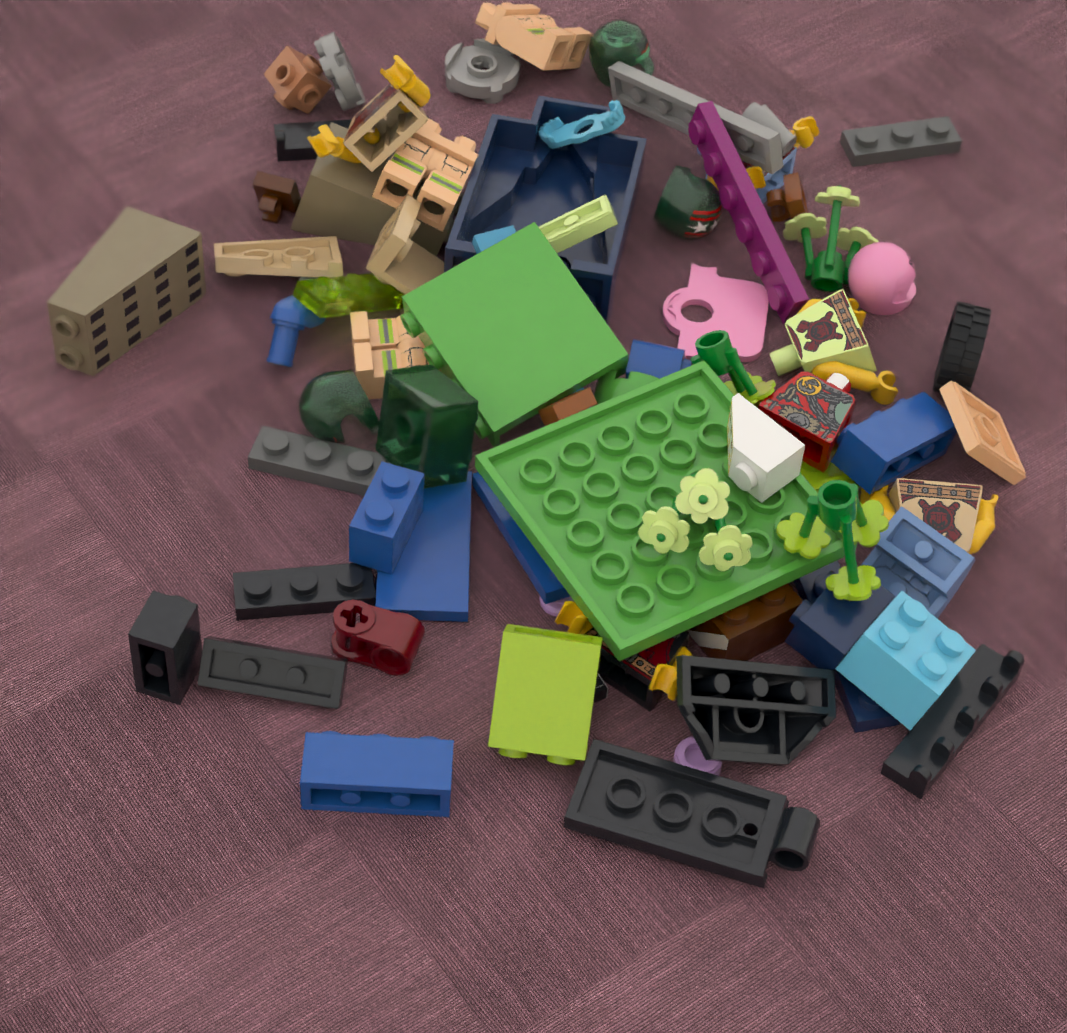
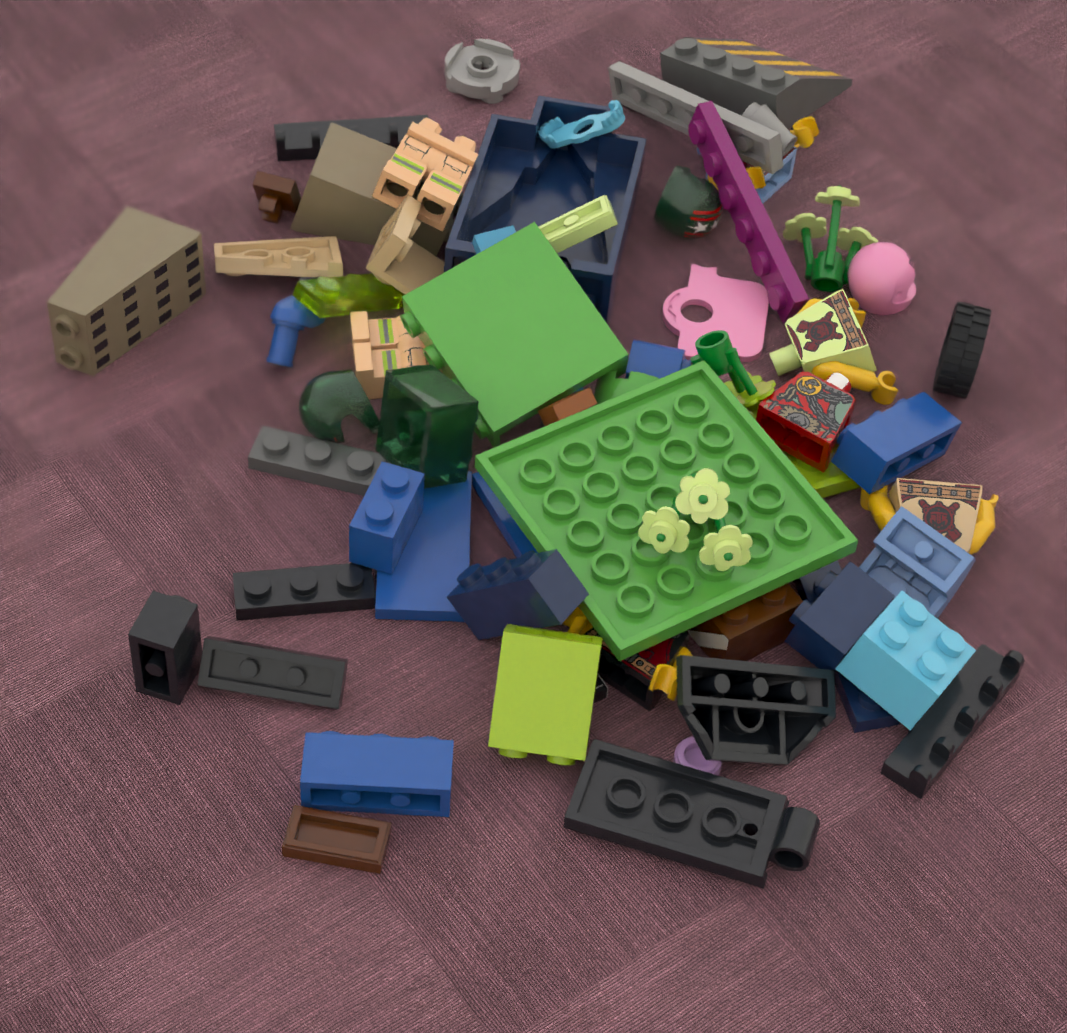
(297, 80): nougat brick -> none
(336, 839): none -> reddish brown tile
(339, 70): light grey plate -> none
(380, 638): dark red piece -> none
(381, 123): torso -> none
(522, 591): none -> dark blue brick
(533, 35): light nougat hips -> none
(620, 42): clear green helmet -> none
(743, 73): none -> dark grey slope
(760, 451): white slope -> none
(790, 201): dark orange tile -> none
(858, 522): plant -> none
(900, 141): dark grey plate -> none
(982, 432): light nougat tile -> none

